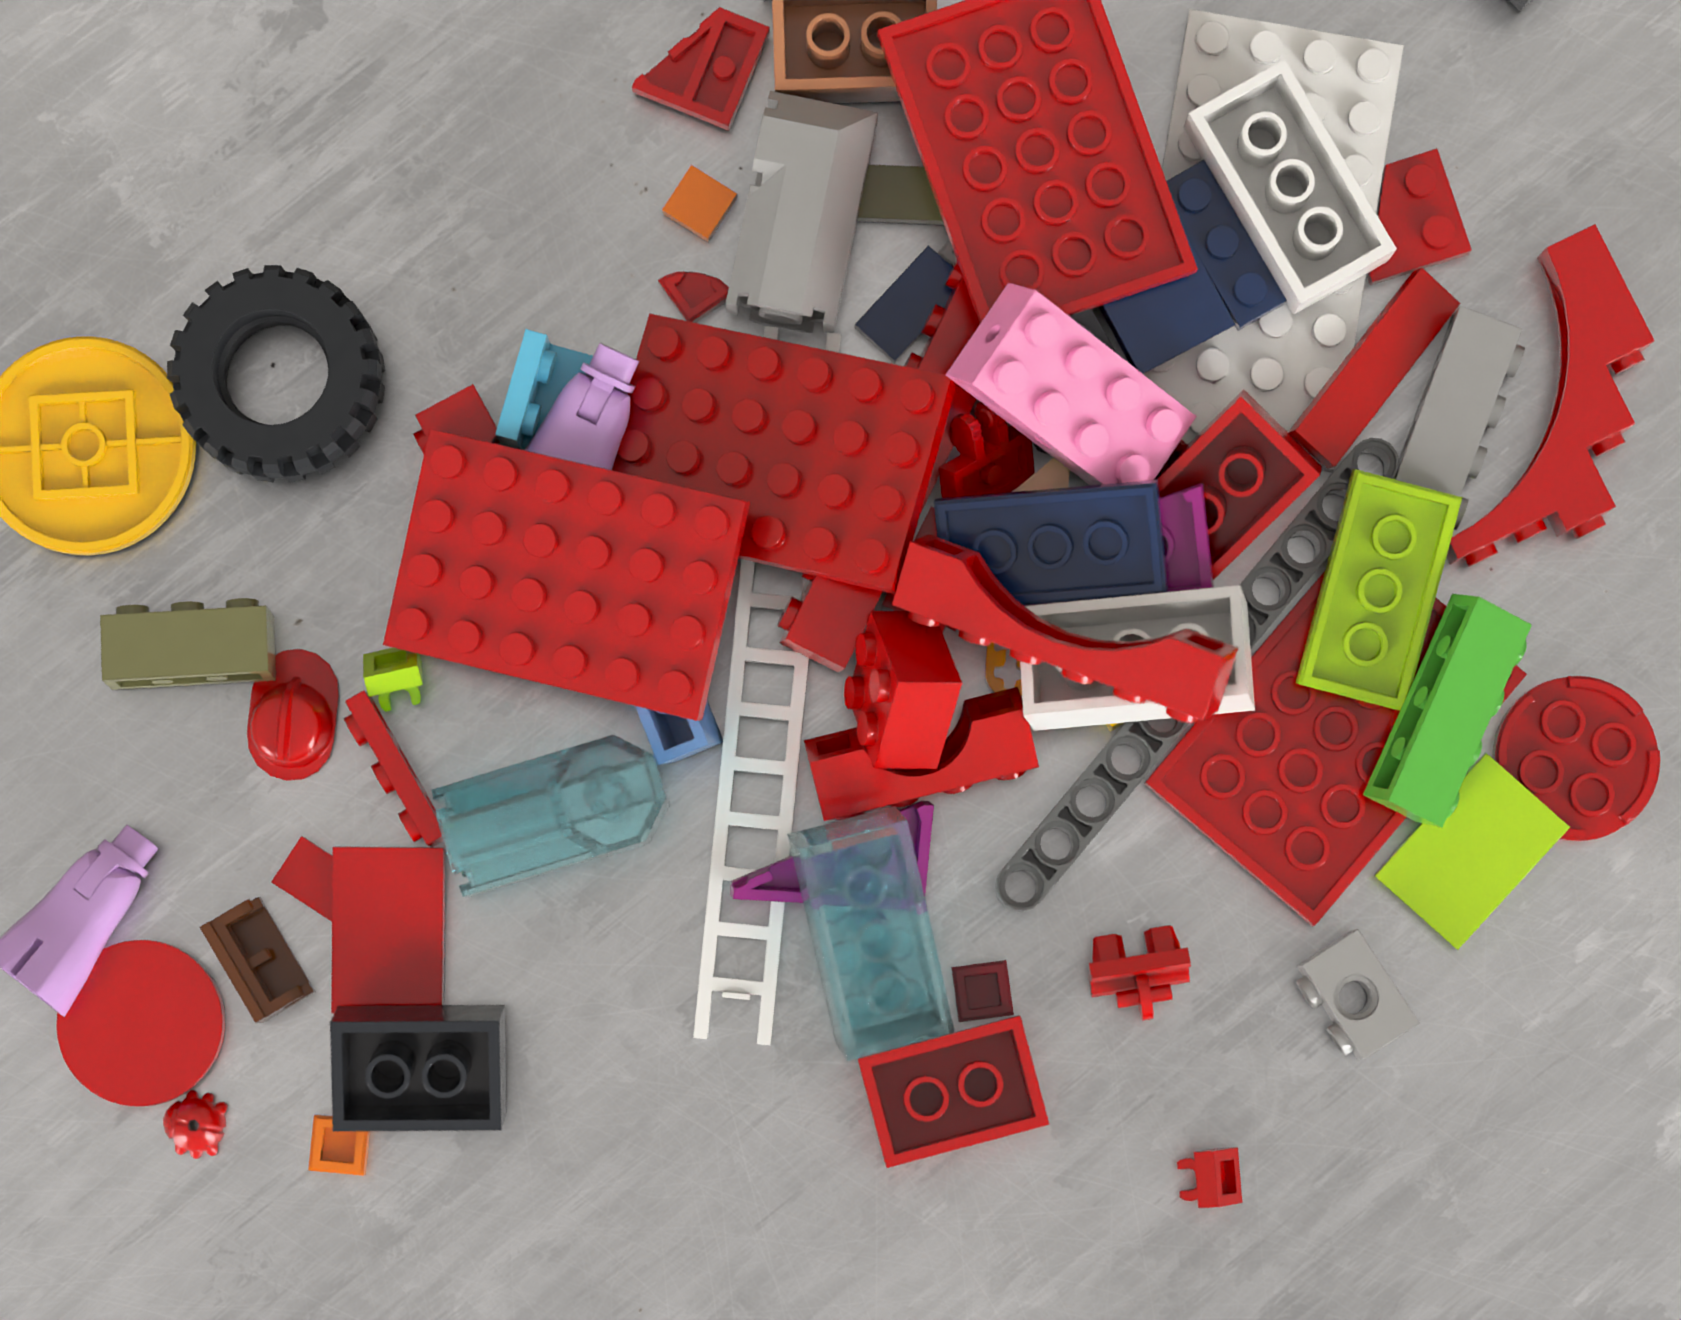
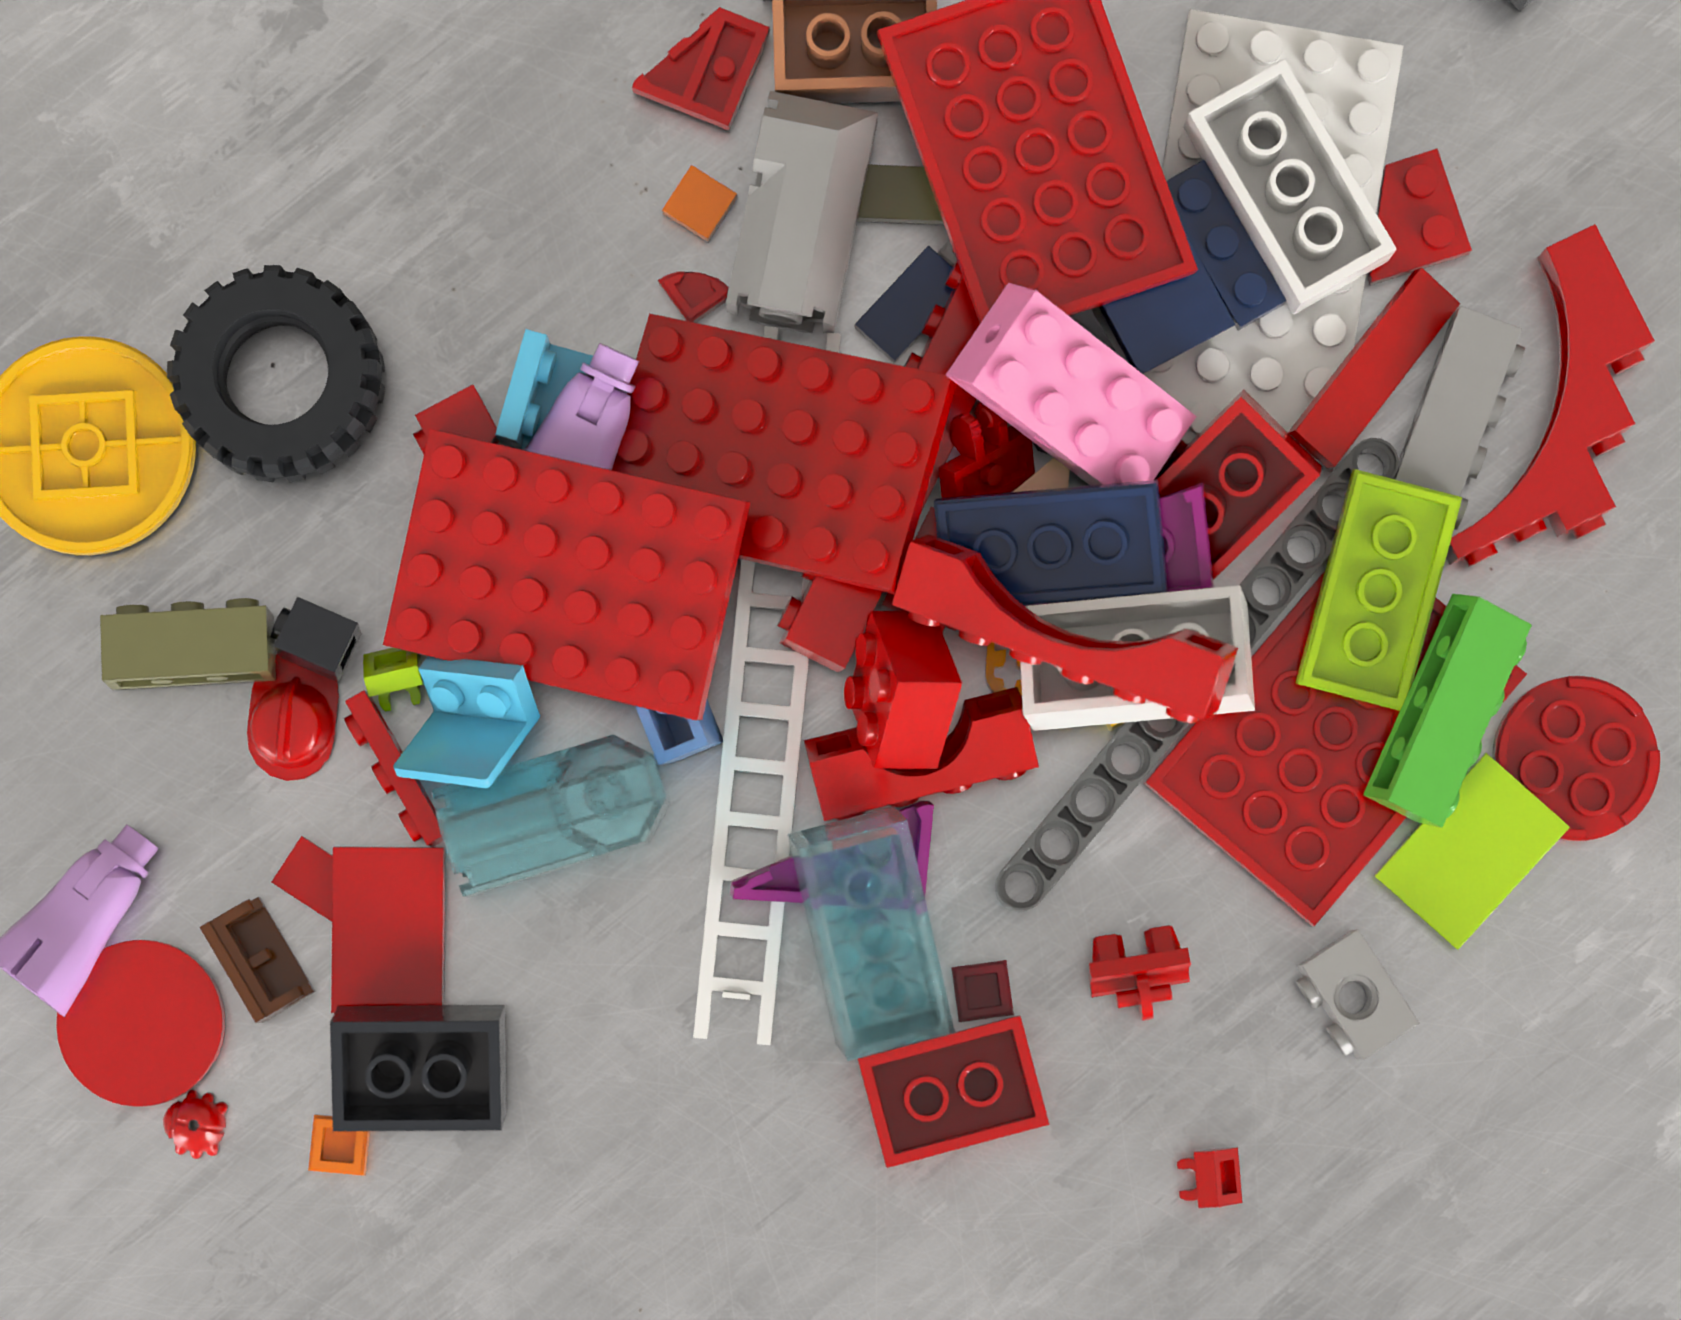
(315, 638): none -> black brick
(475, 725): none -> medium azure bracket

